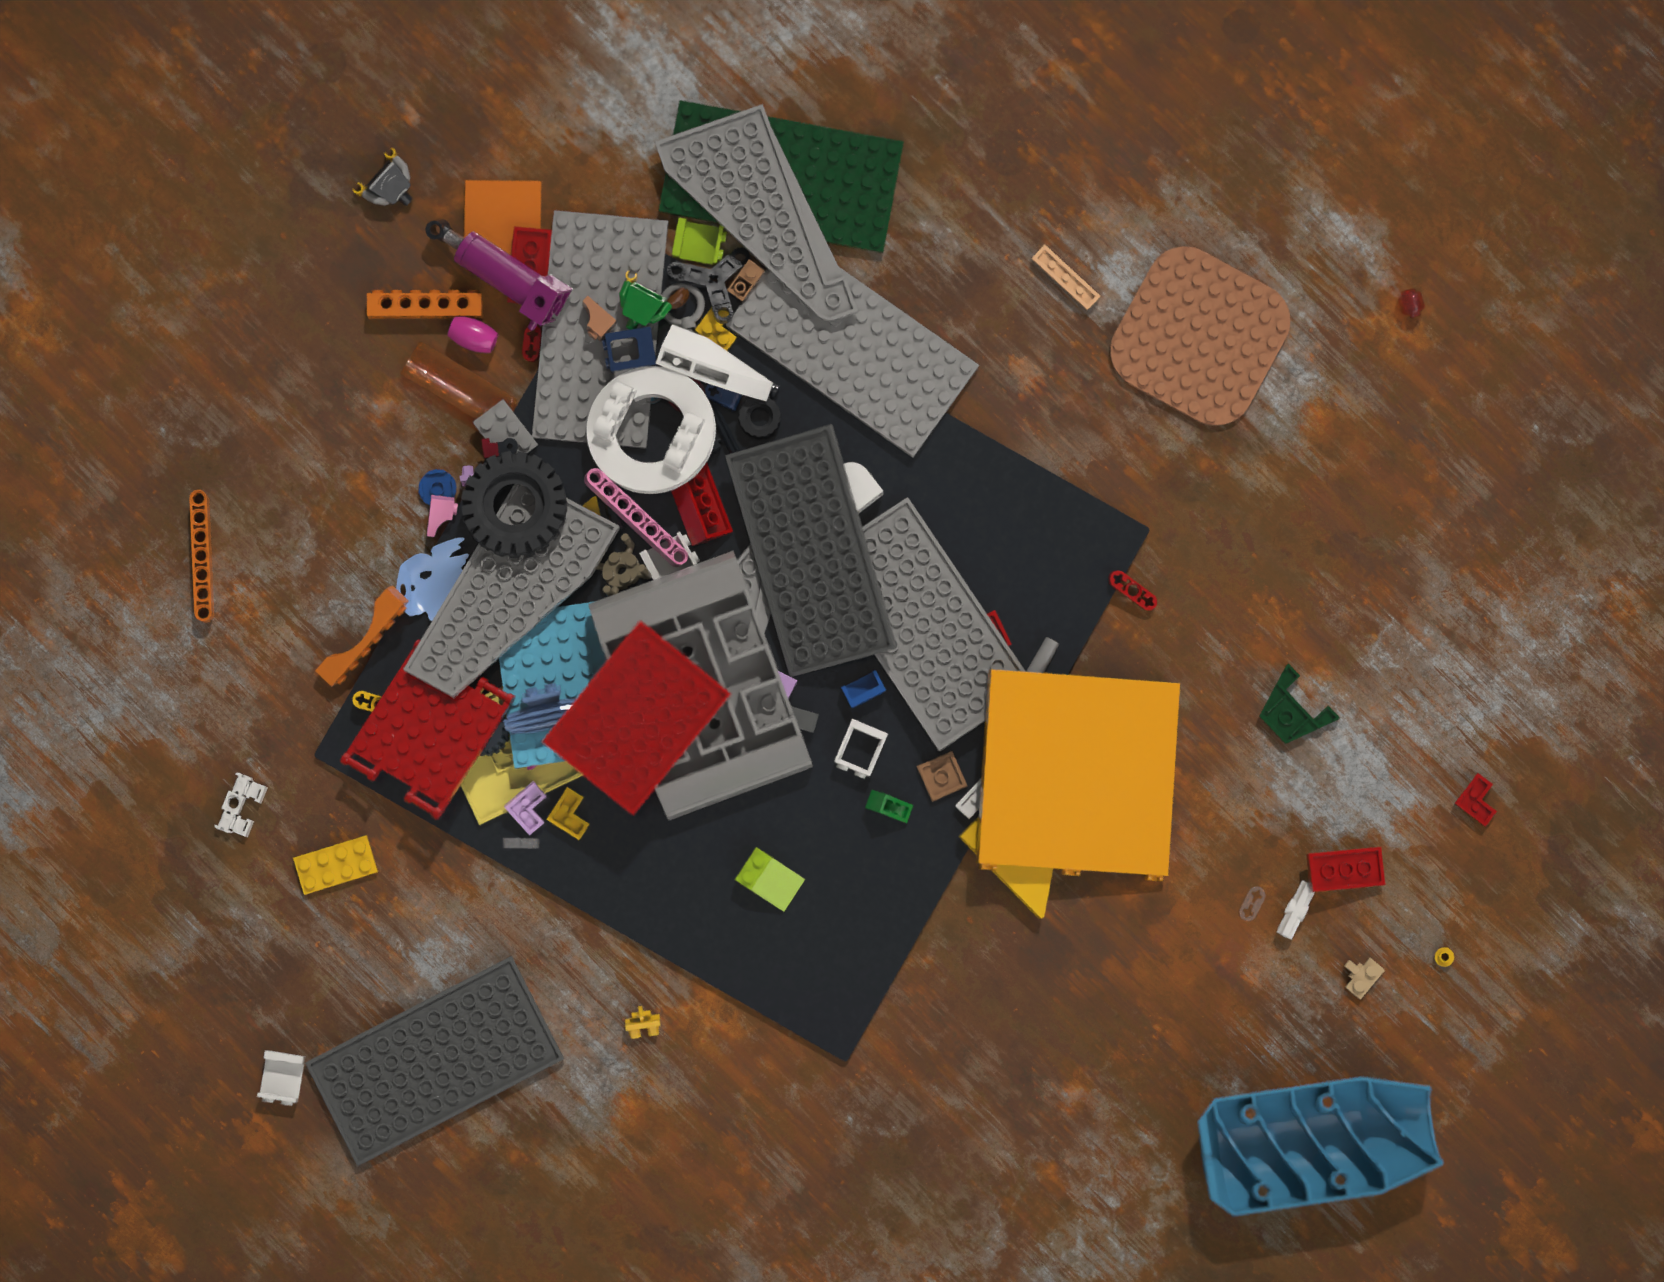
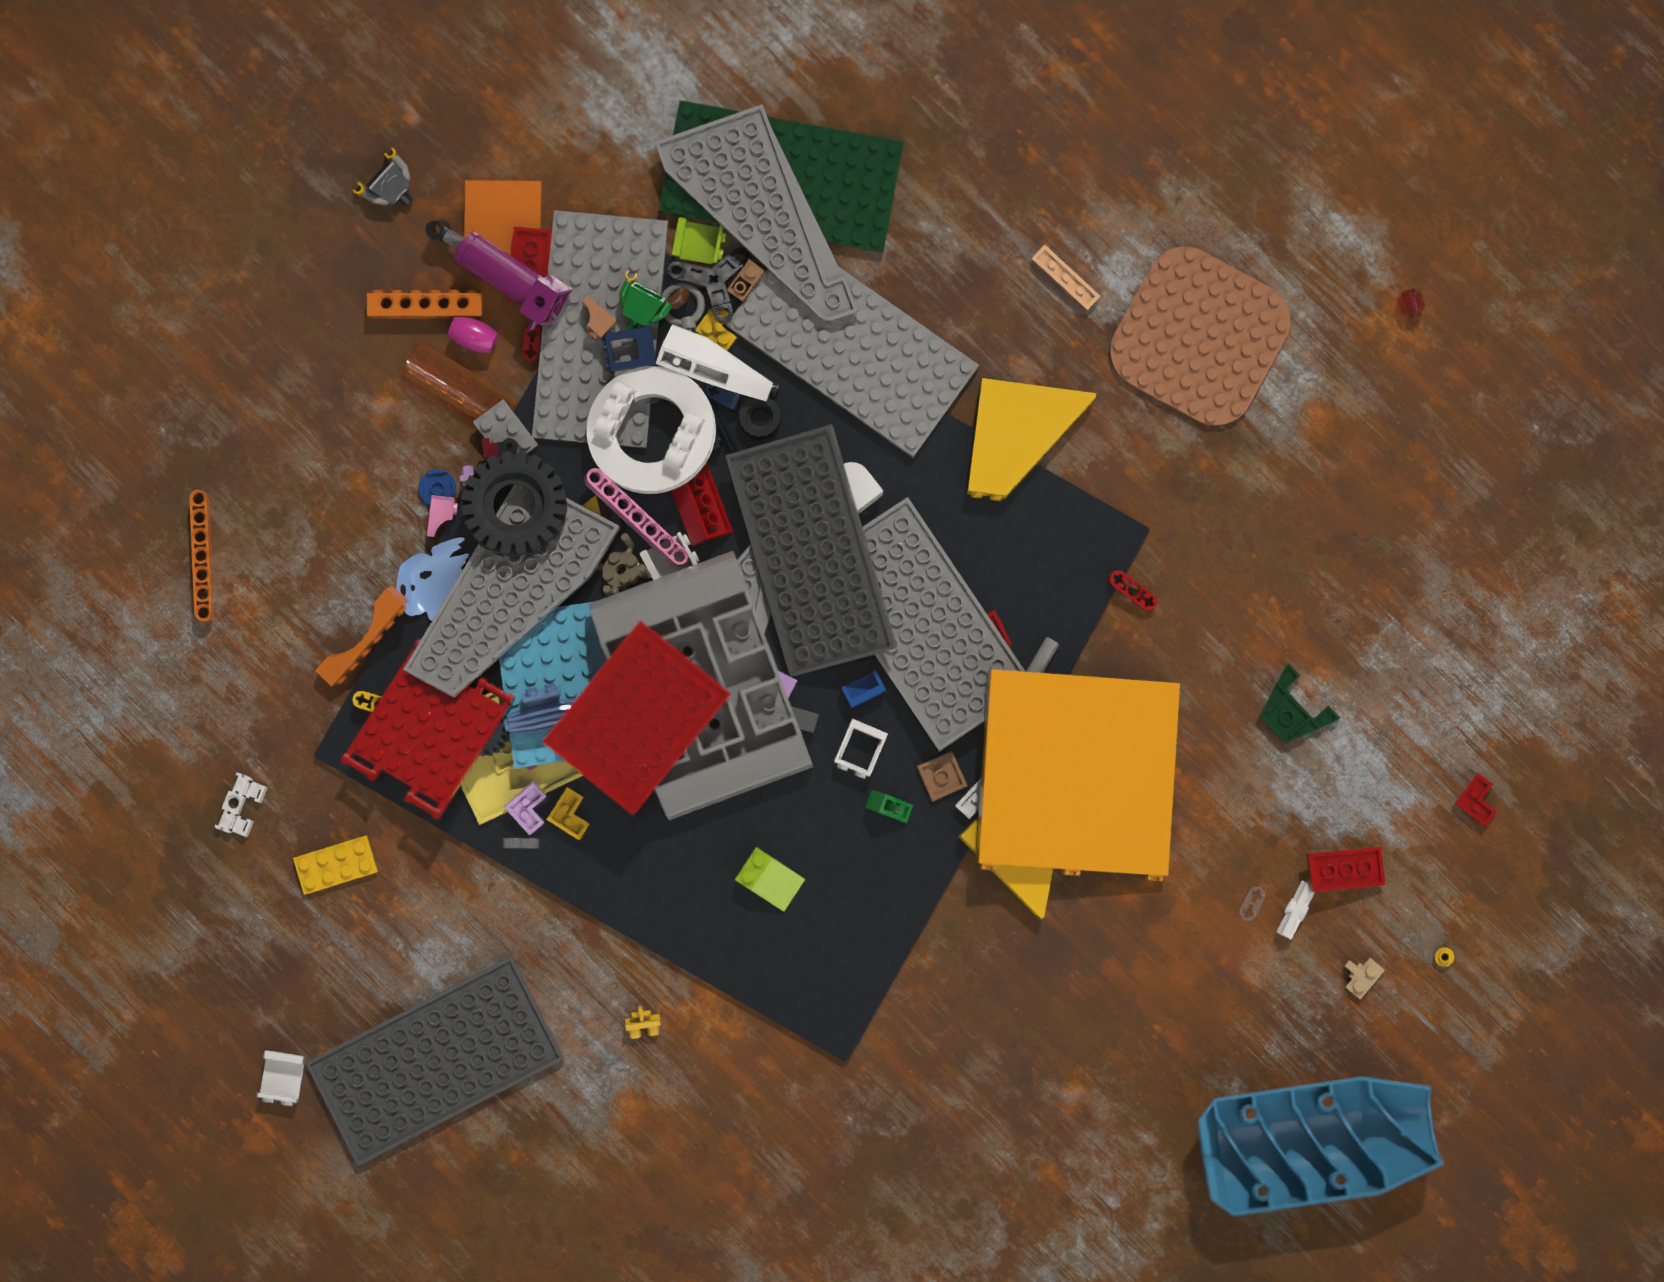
(1016, 430): none -> yellow slope

